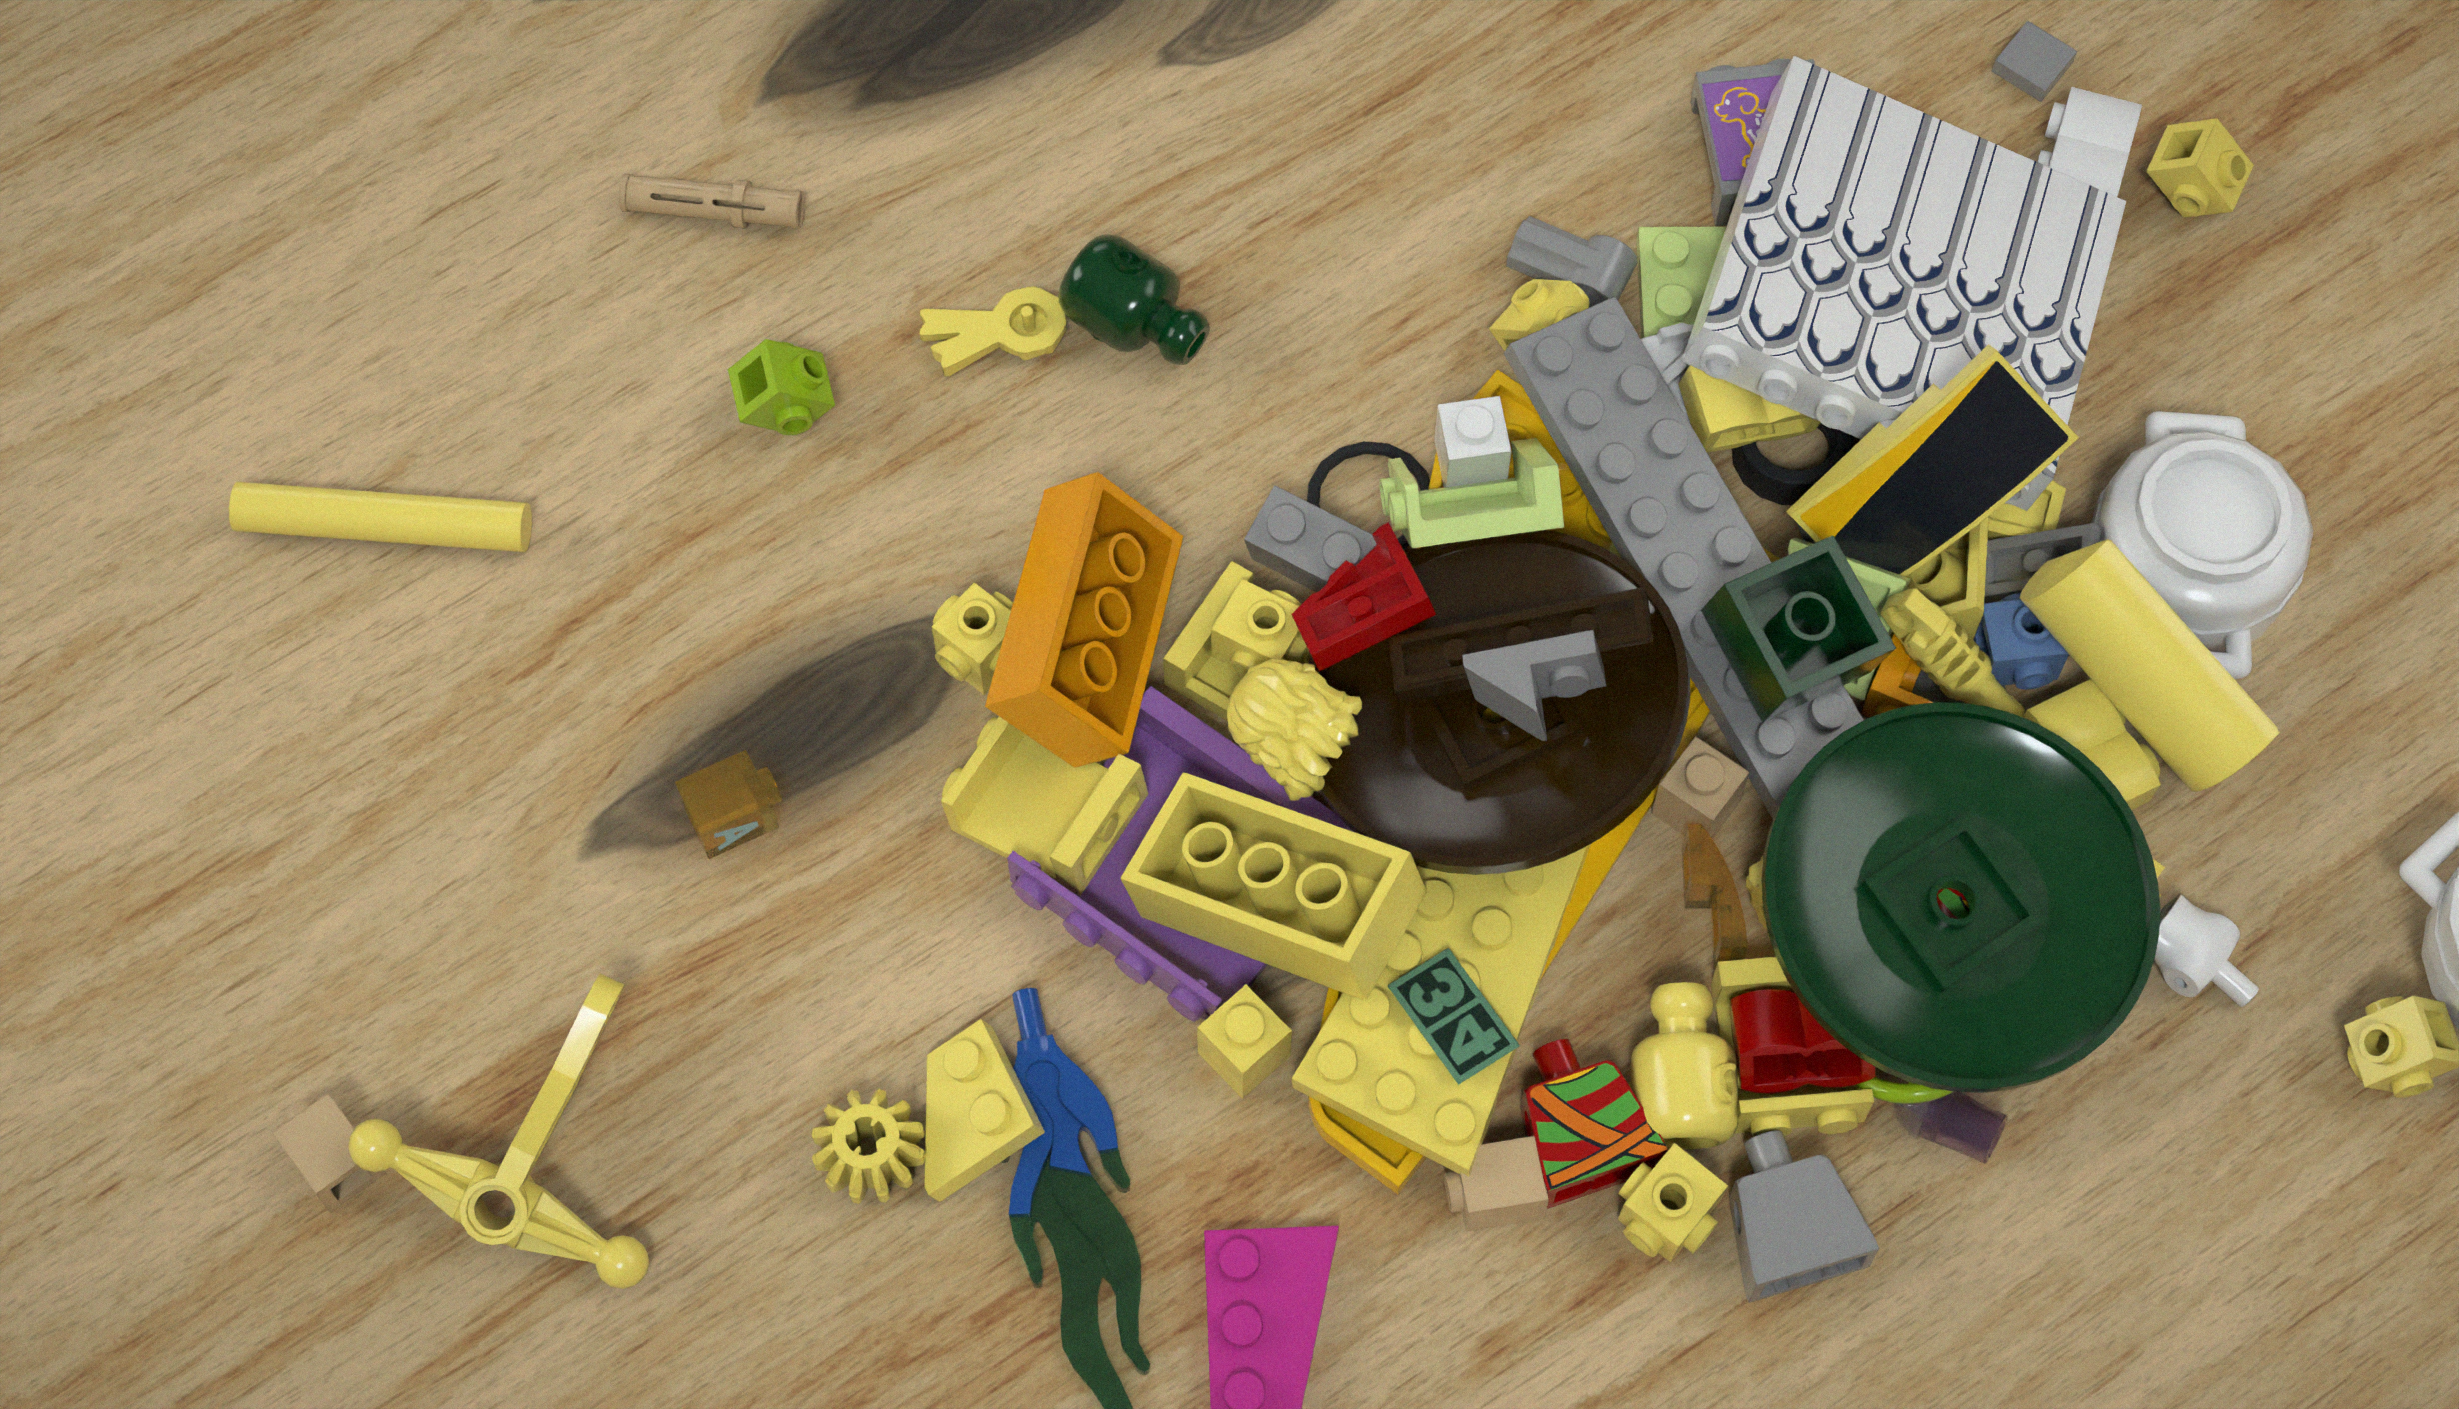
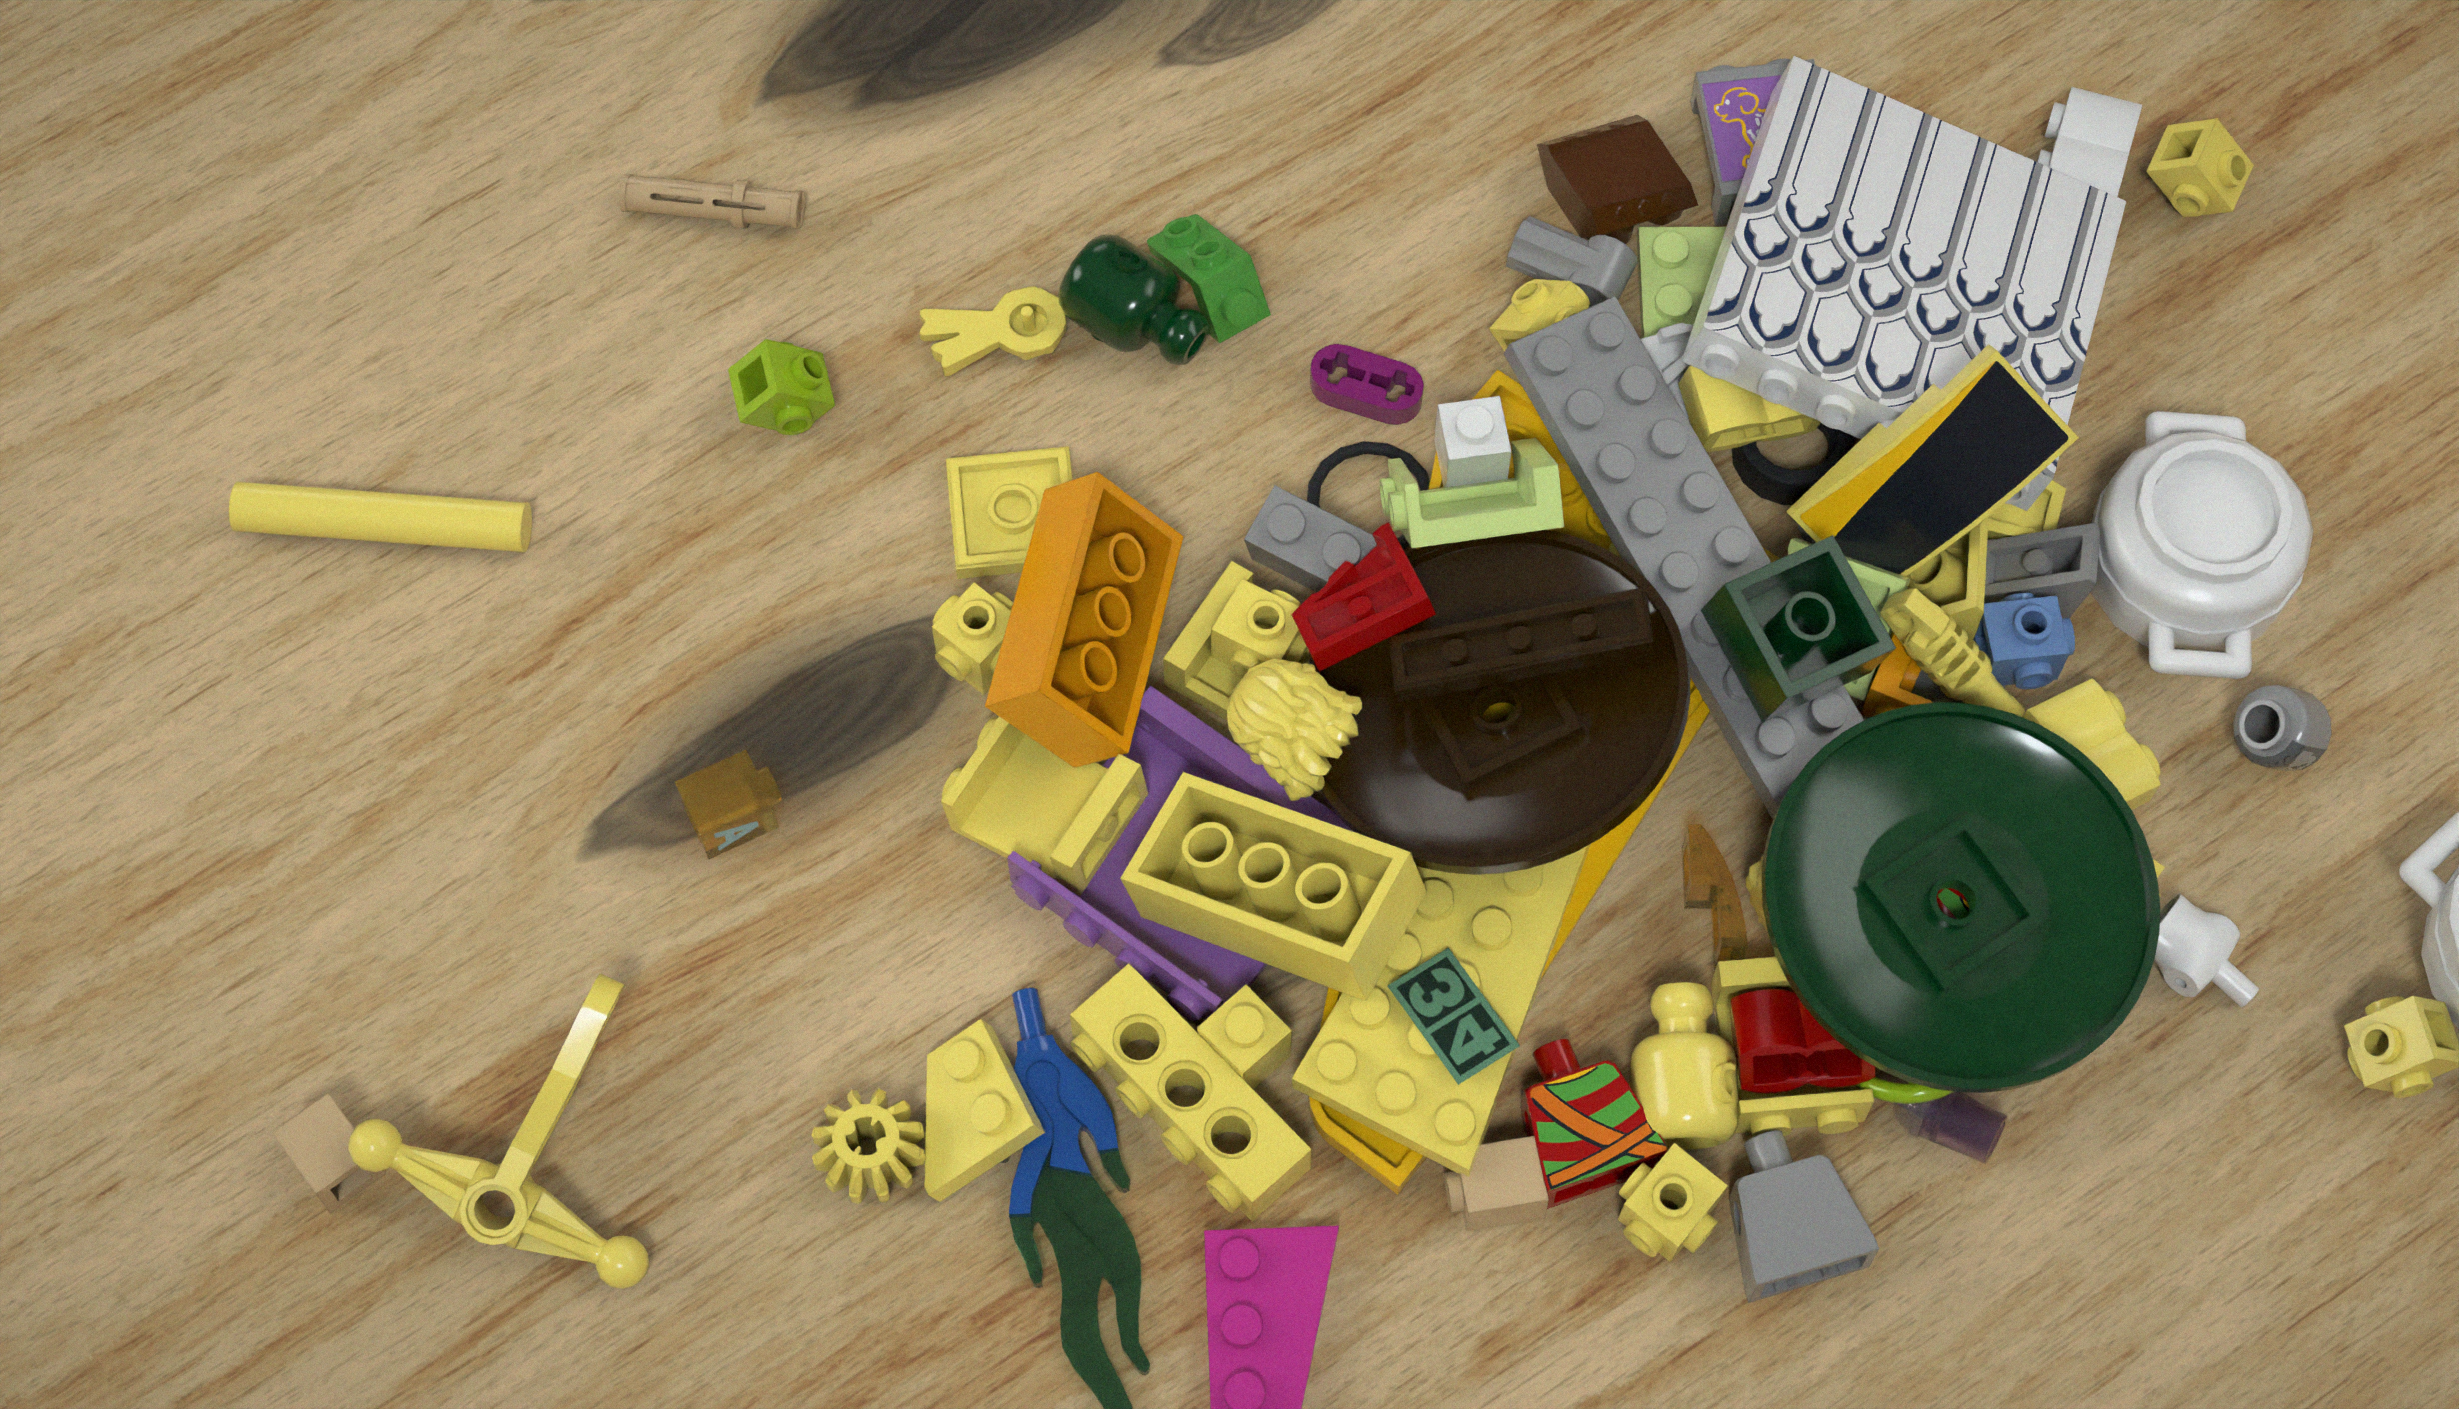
(997, 506): none -> light yellow tile
(1133, 1010): none -> light yellow brick
(1216, 270): none -> bright green bracket
(1366, 384): none -> magenta beam
(1520, 675): light grey slope -> none
(1615, 178): none -> reddish brown slope
(1700, 789): tan brick -> none
(2034, 61): light grey tile -> none
(2149, 664): light yellow brick -> none
(2282, 728): none -> light grey head

